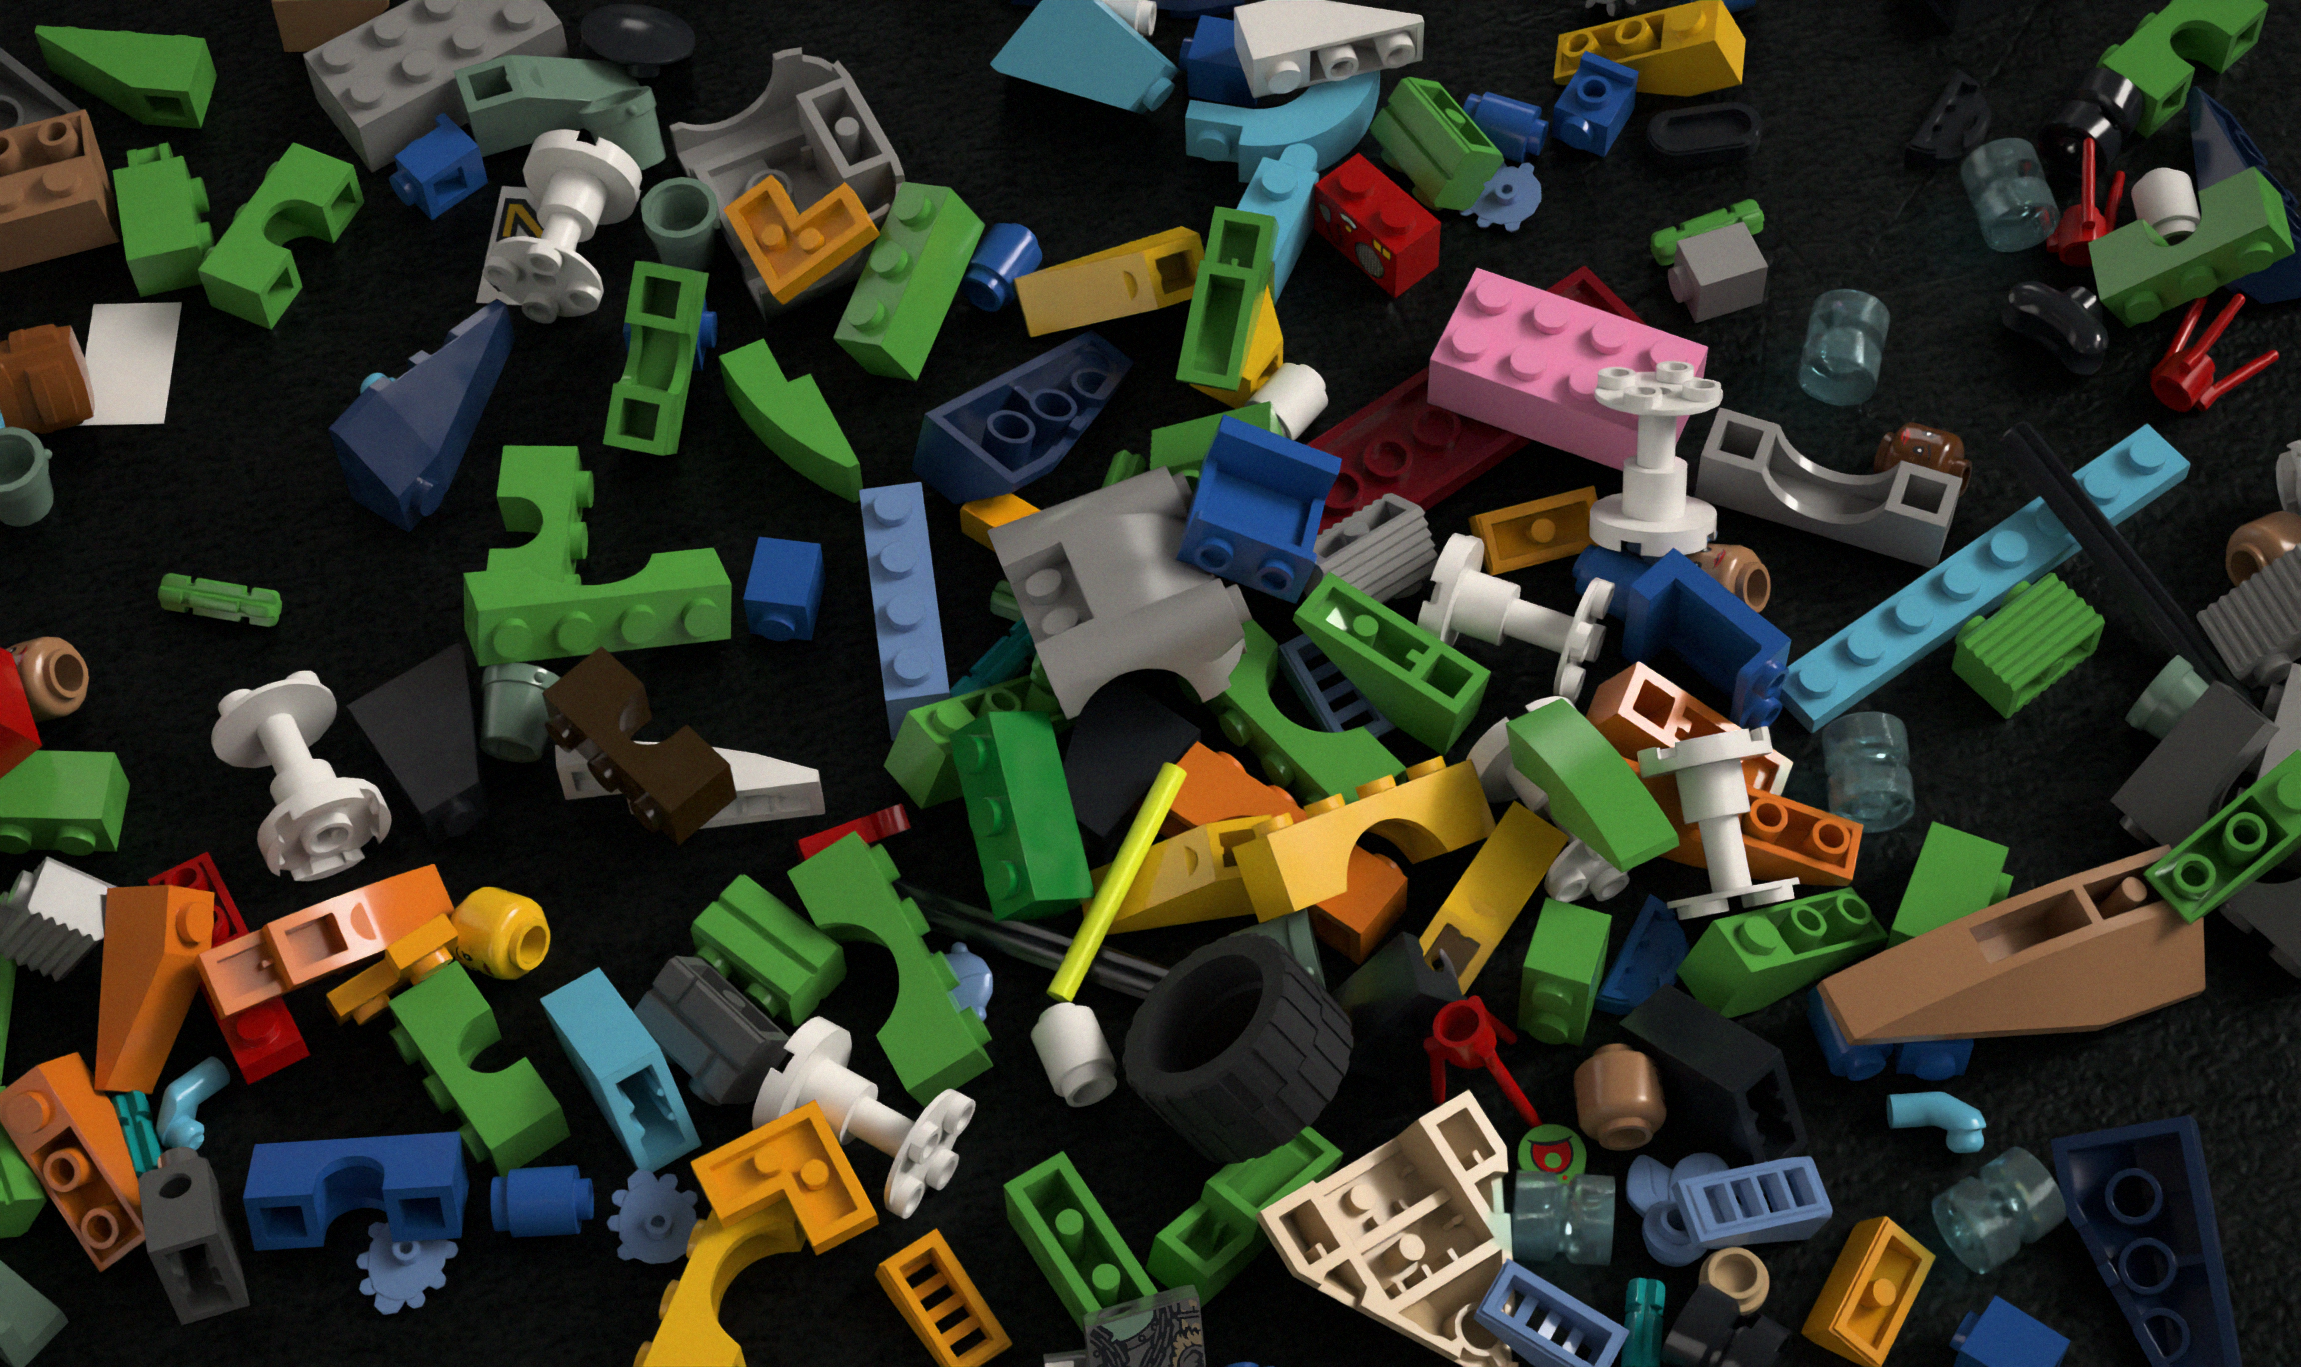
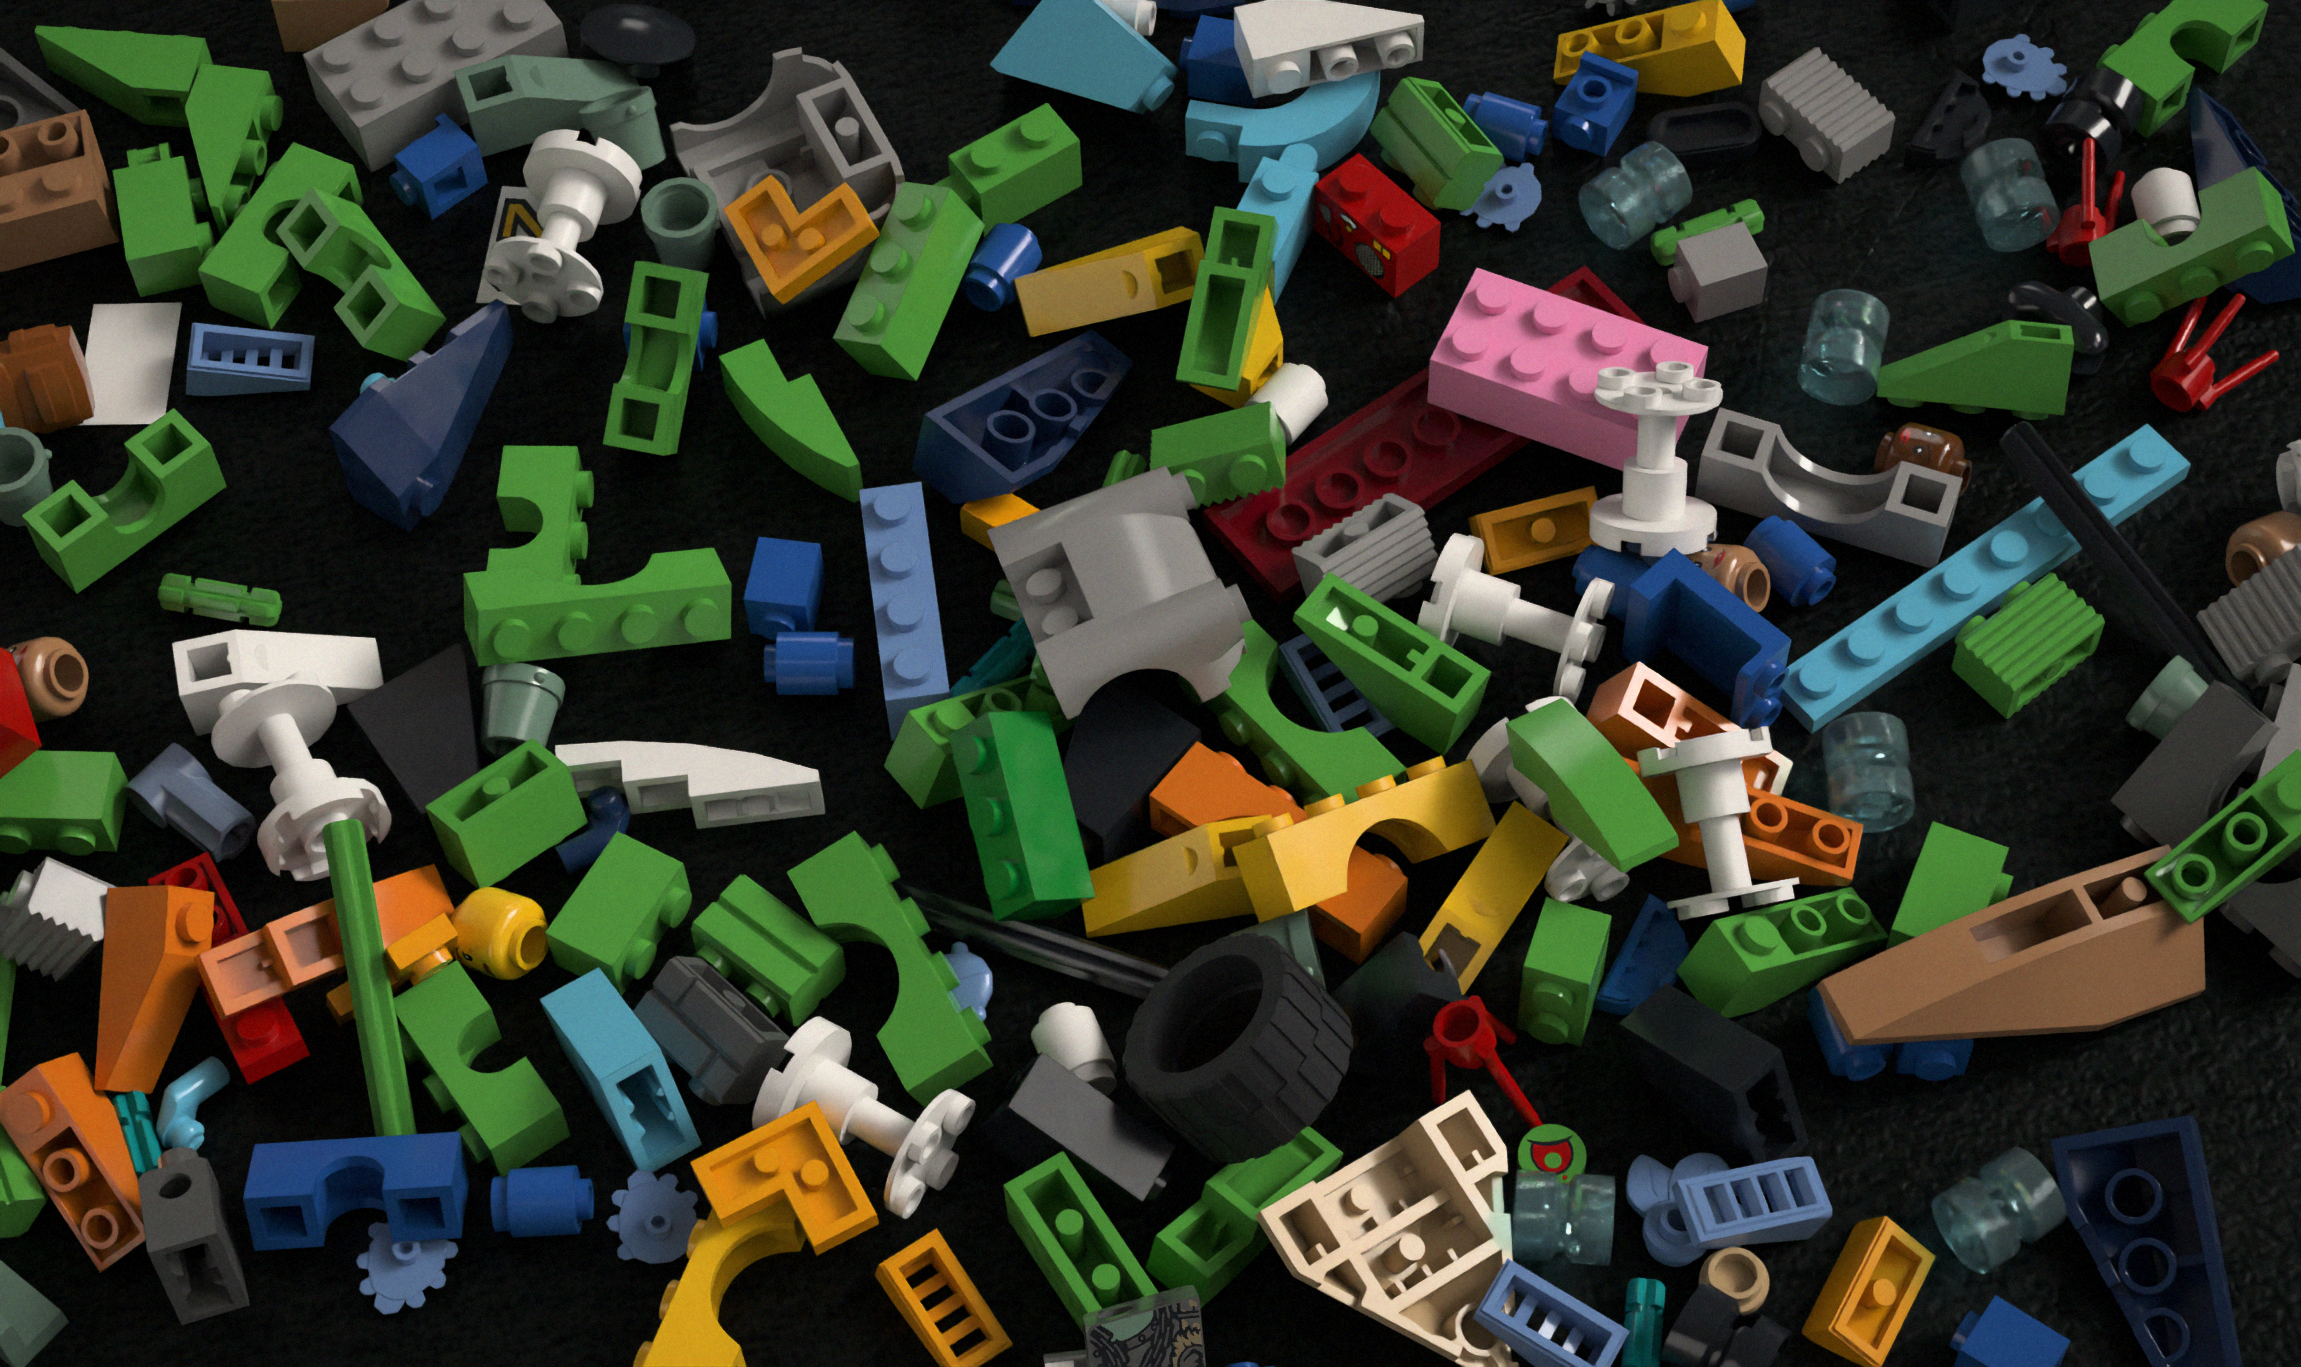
(165, 480): none -> bright green arch
(182, 794): none -> sand blue piece
(230, 125): none -> bright green slope
(231, 378): none -> medium blue slope
(249, 659): none -> white slope
(369, 978): none -> bright green axle
(381, 297): none -> bright green arch
(507, 814): none -> bright green brick
(607, 817): none -> dark blue arm
(620, 912): none -> bright green brick
(670, 782): dark brown arch -> none
(811, 663): none -> blue brick
(869, 828): red plate -> none
(1016, 168): none -> bright green brick
(1054, 1111): none -> black slope
(1116, 883): neon yellow bar -> none
(1258, 509): blue panel -> none
(1619, 1097): medium nougat head -> none
(1630, 200): none -> clear light blue wheel
(1795, 562): none -> blue brick
(1825, 115): none -> light grey brick
(1939, 1110): medium azure arm -> none
(2000, 367): none -> bright green slope
(2023, 68): none -> medium blue piece

